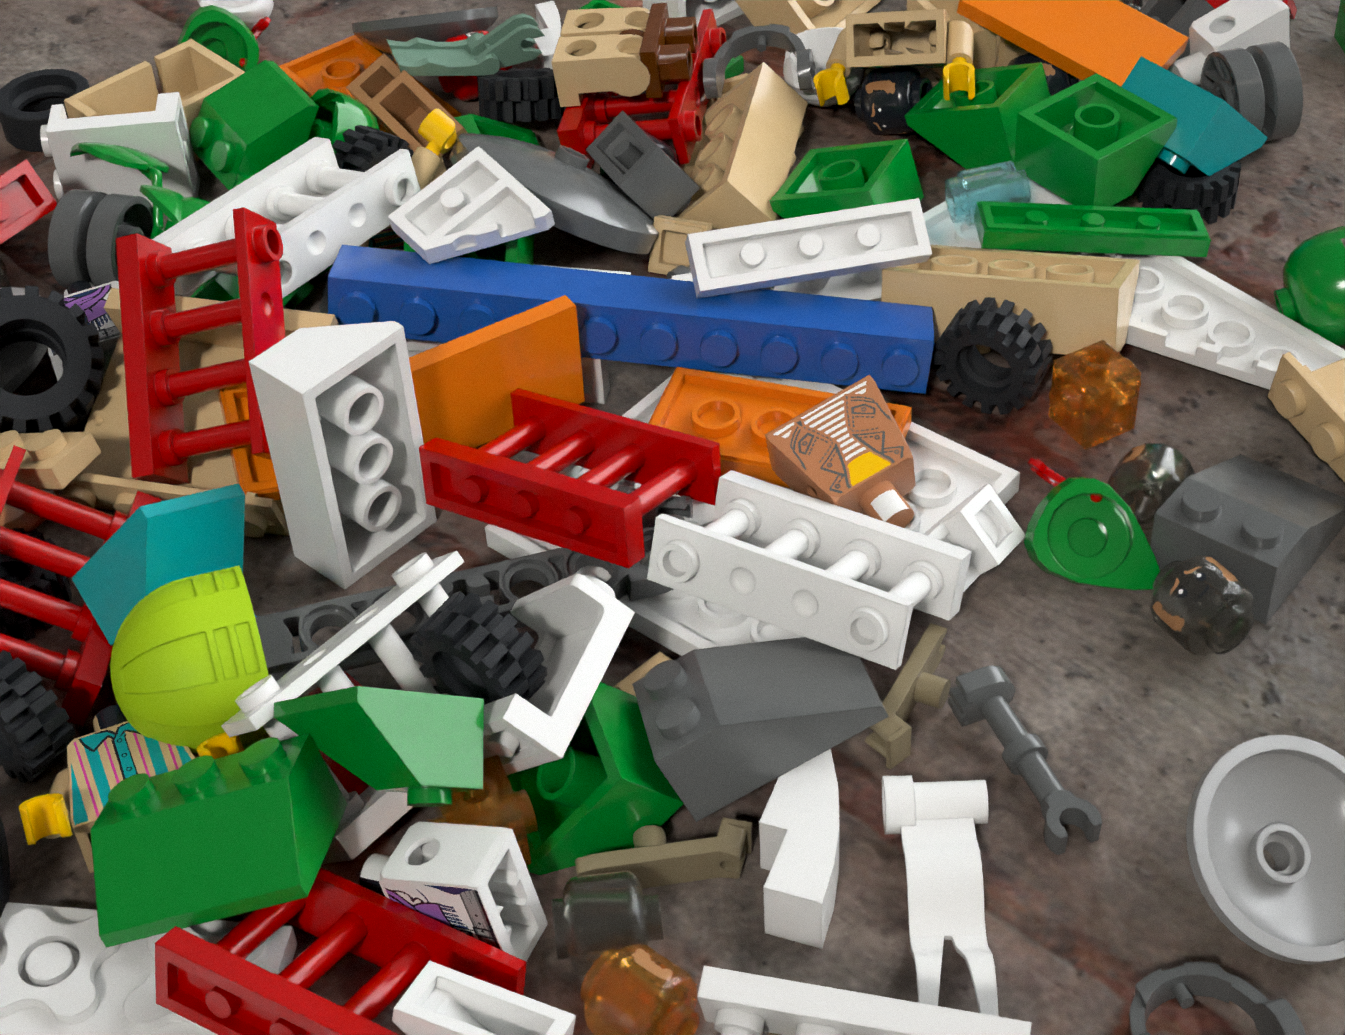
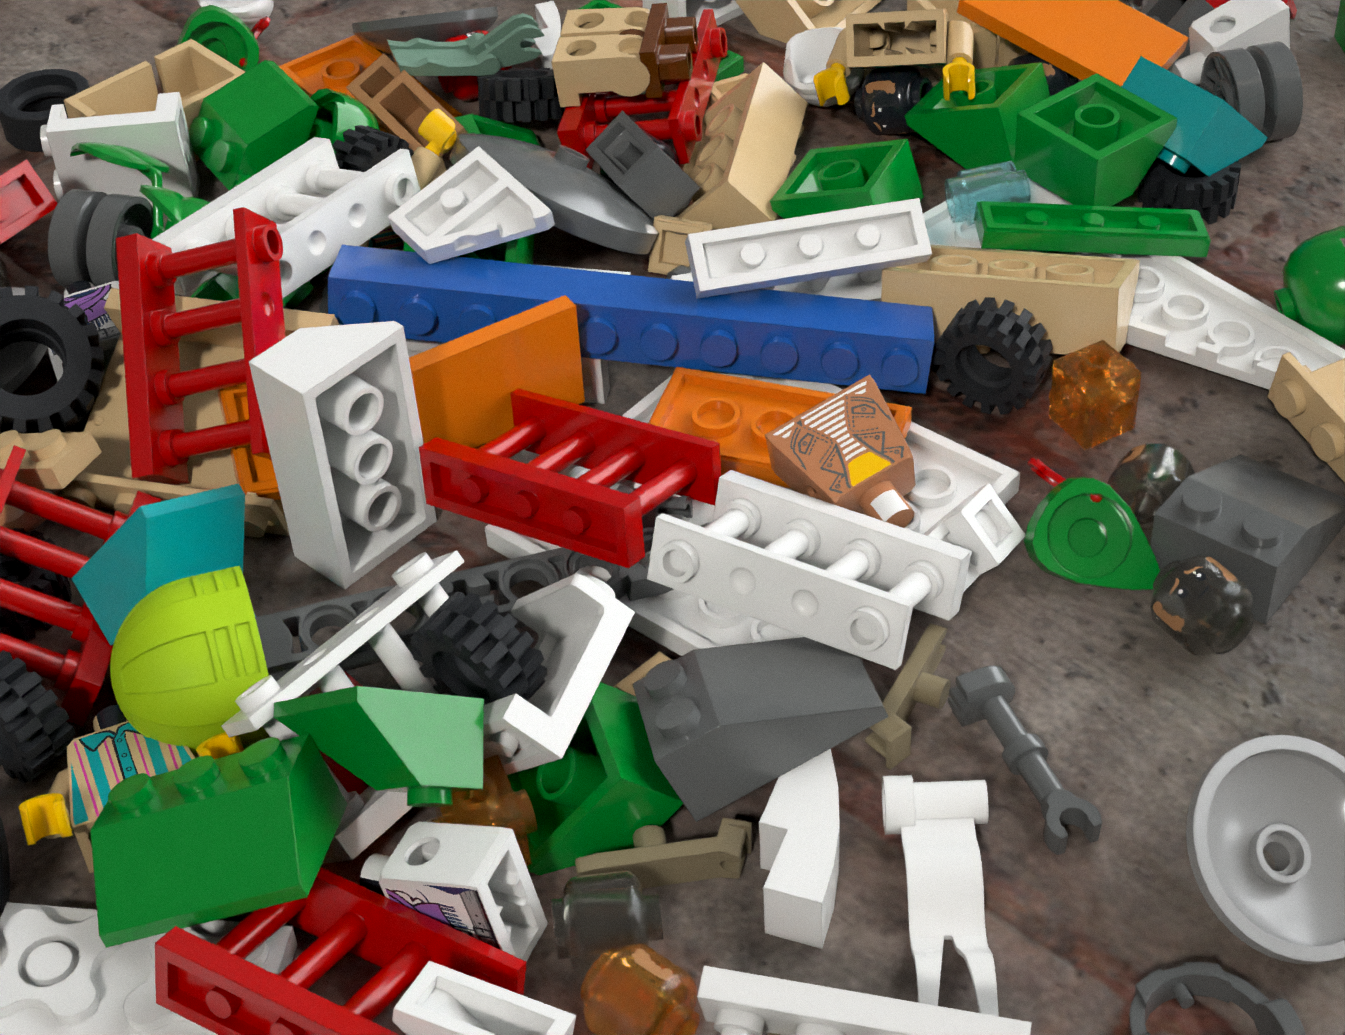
(759, 38): dark grey piece -> none

